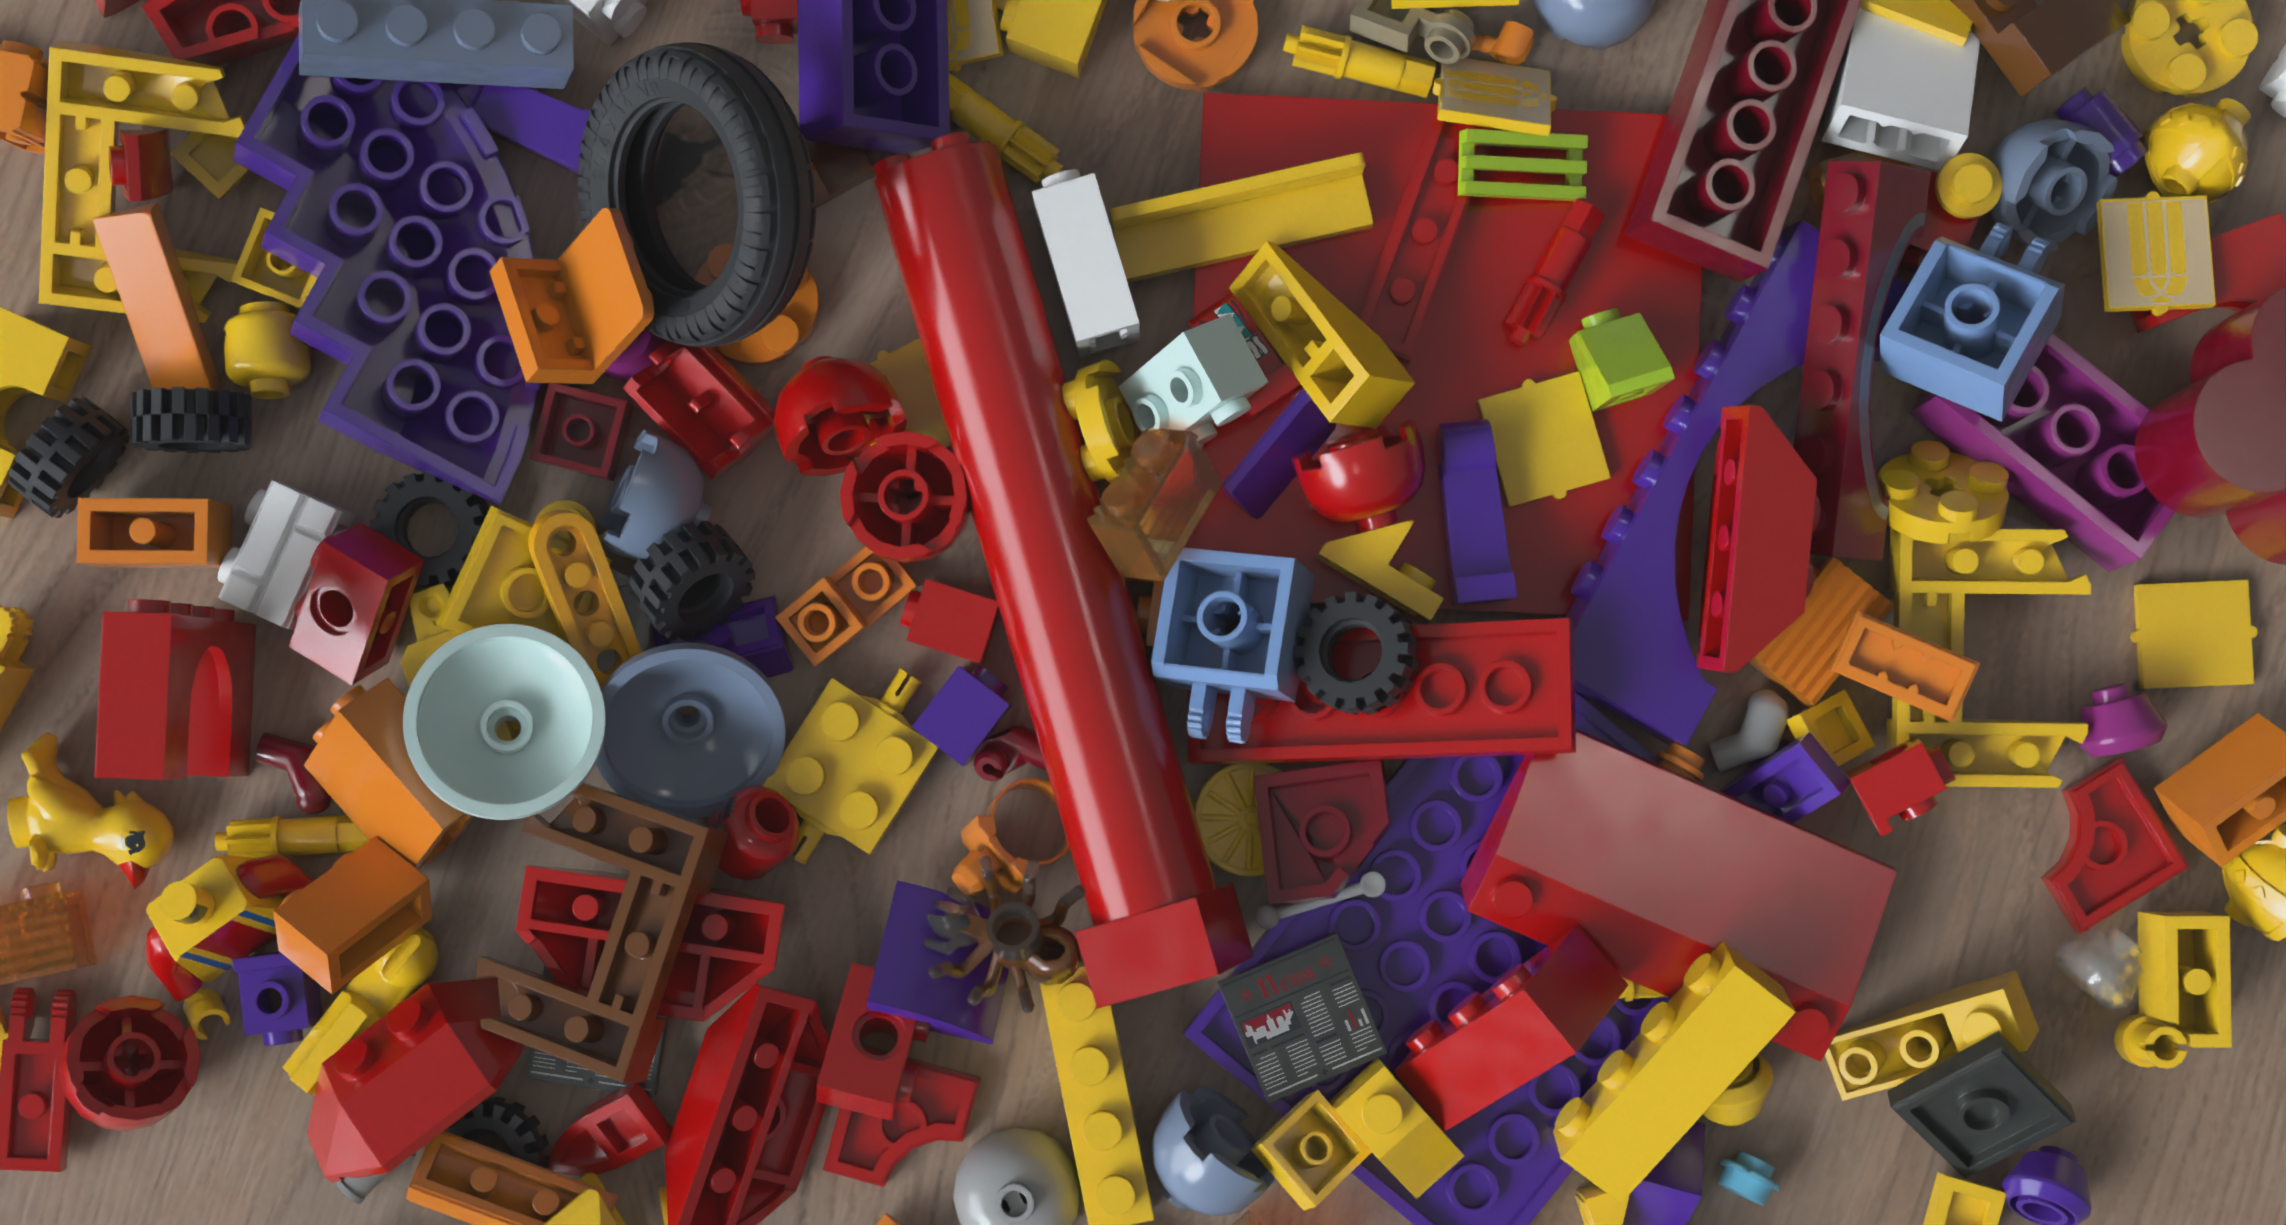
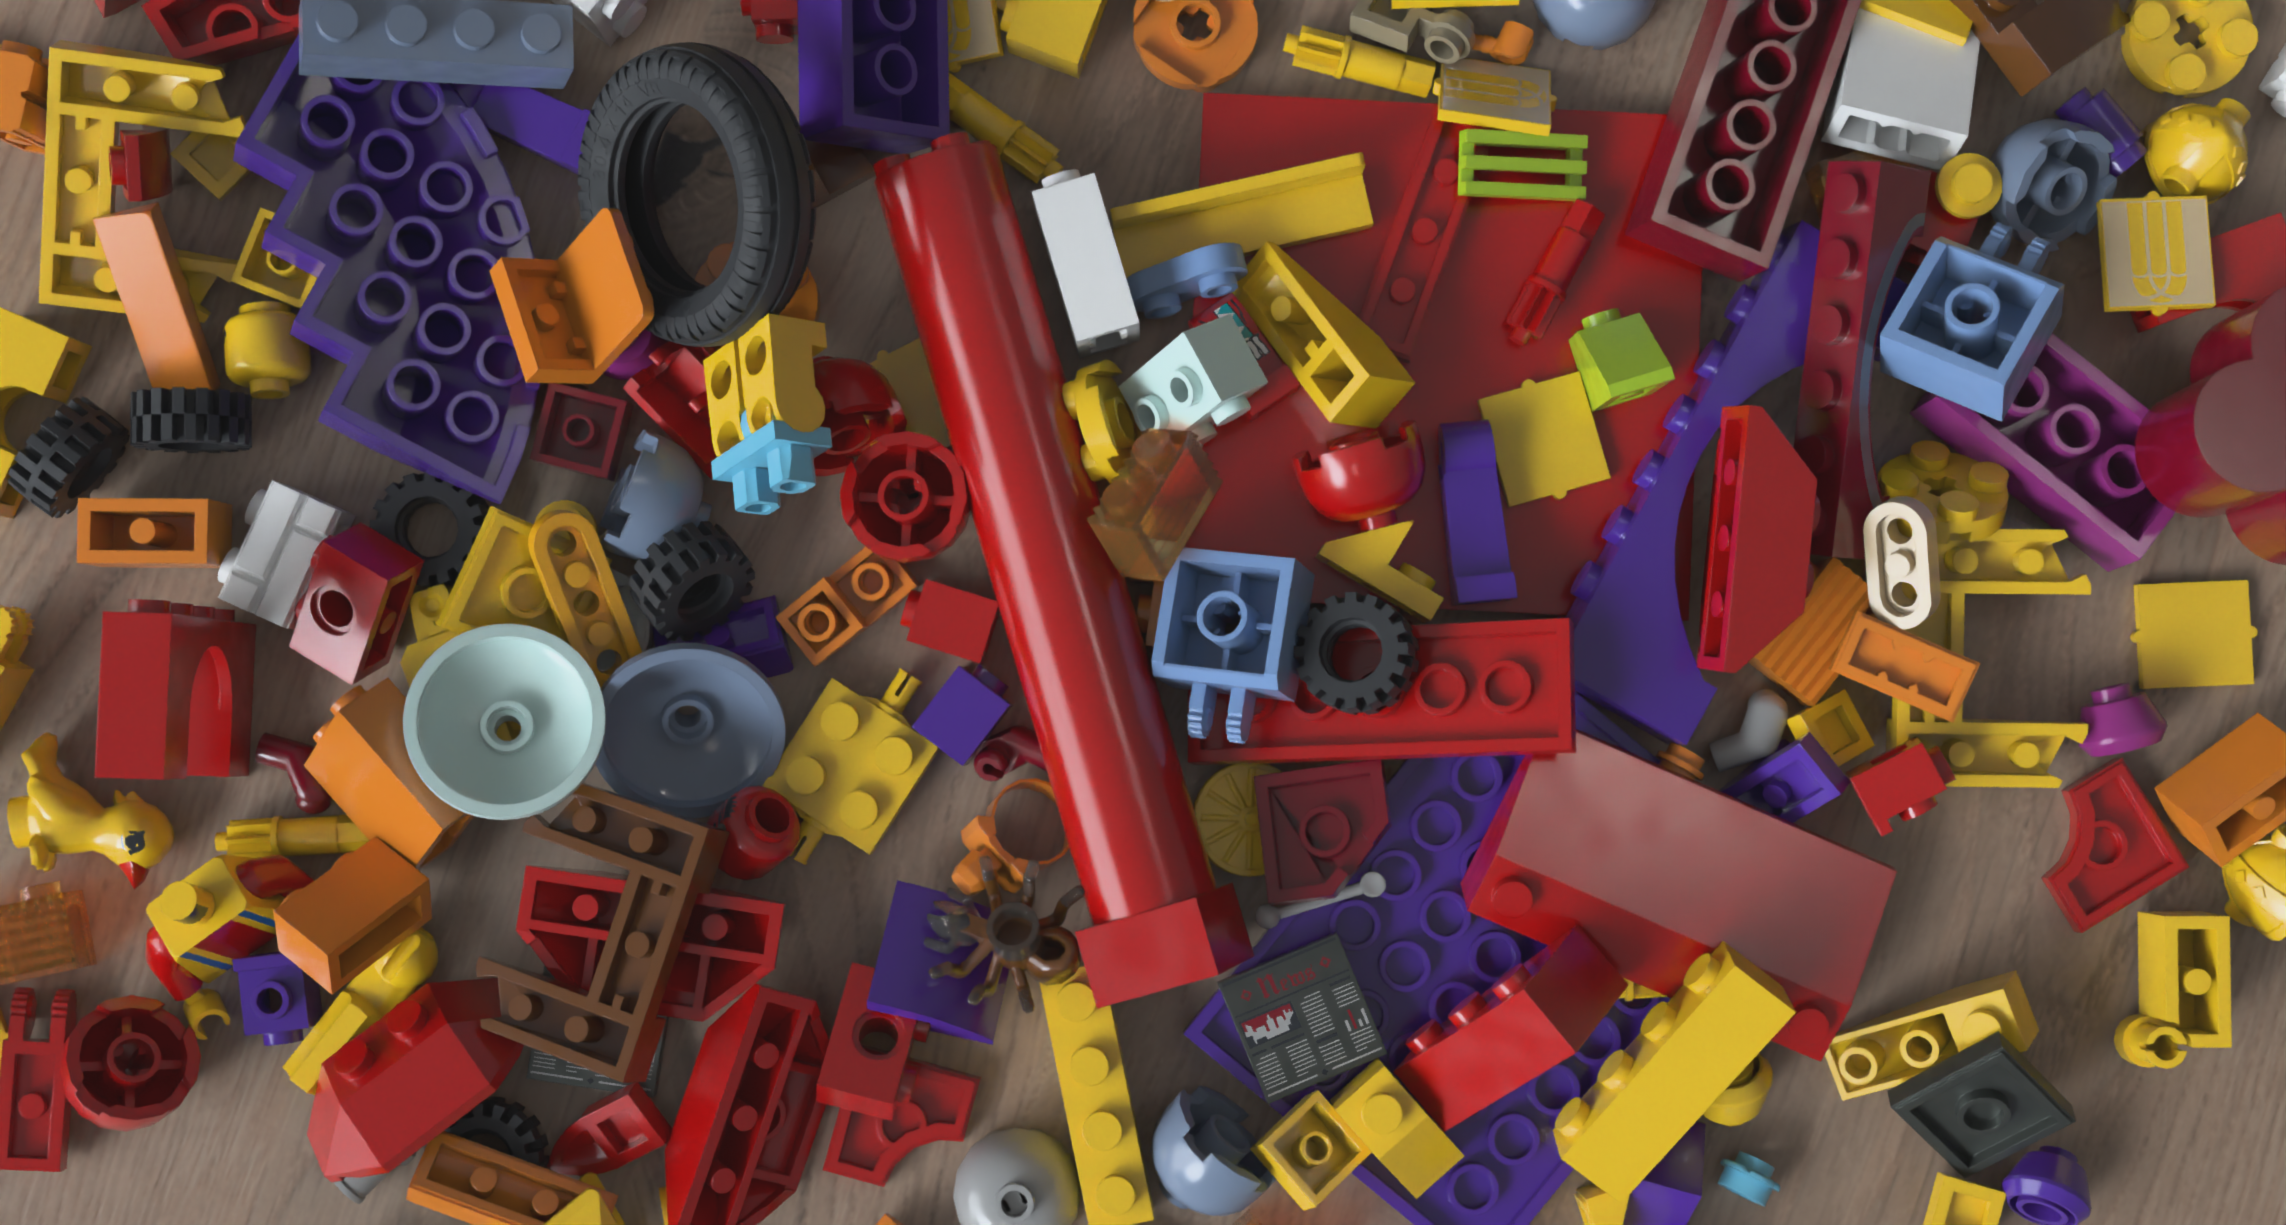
(767, 411): none -> yellow hips
(1201, 272): none -> medium blue plate
(1269, 464): dark purple slope -> none
(1899, 559): none -> tan plate
(2102, 965): clear cone -> none

